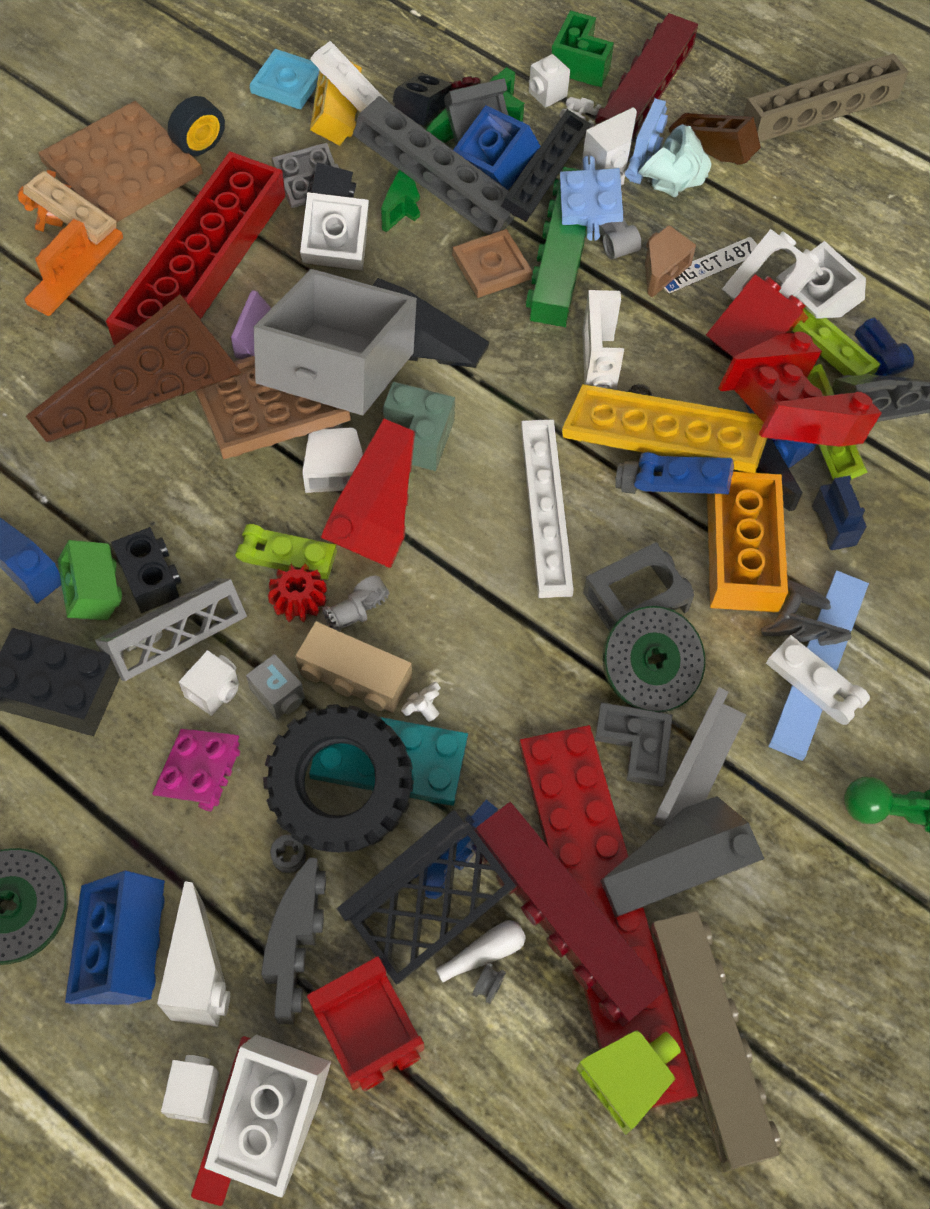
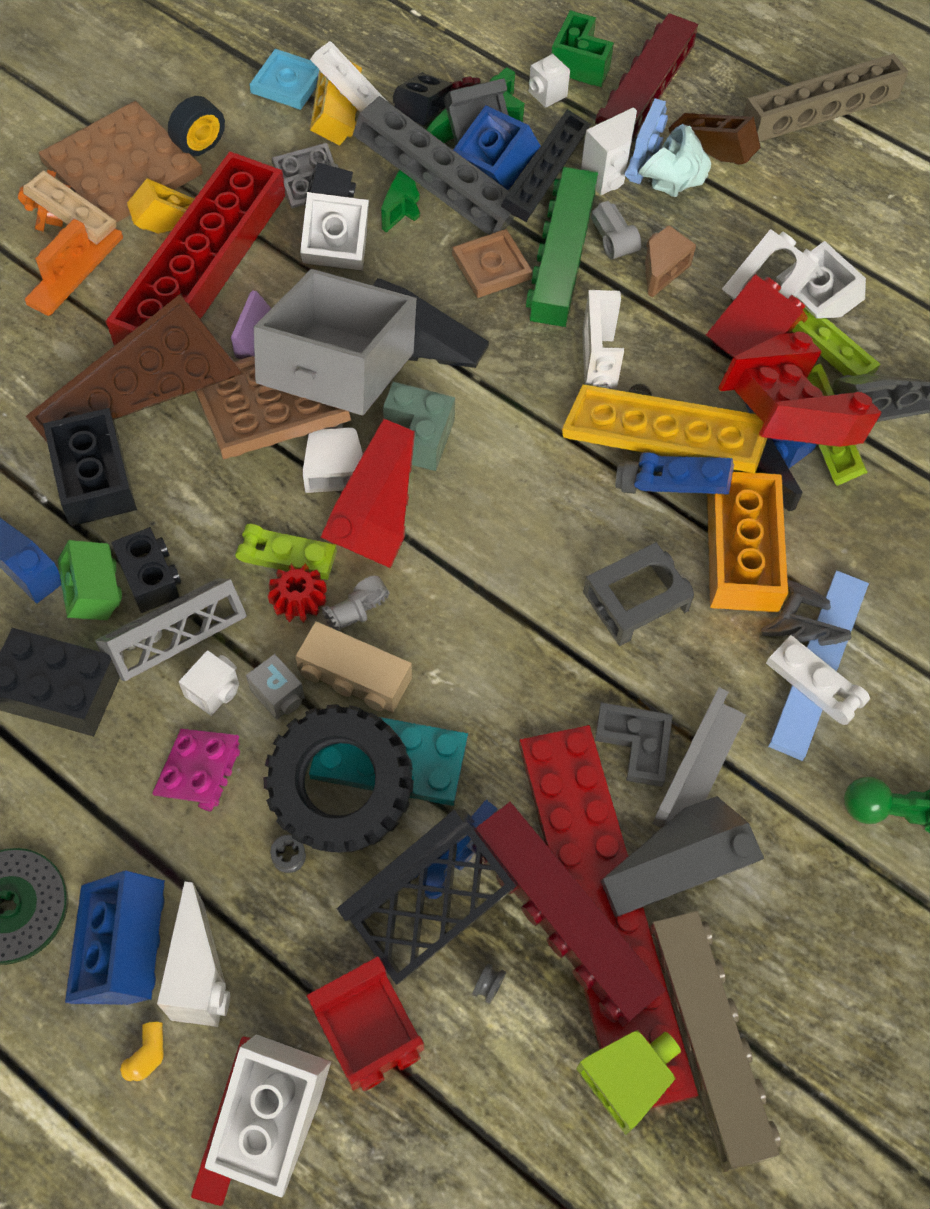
(89, 467): none -> black brick
(148, 1057): none -> yellow arm
(157, 207): none -> yellow slope
(190, 1089): white brick -> none
(293, 925): dark grey slope -> none
(423, 702): white plant -> none
(490, 947): white piece -> none
(546, 509): white plate -> none
(581, 106): white piece -> none
(591, 197): light blue plate -> none
(651, 685): piece -> none
(713, 264): white sticker -> none
(840, 513): dark blue piece -> none
(883, 348): clear blue piece -> none

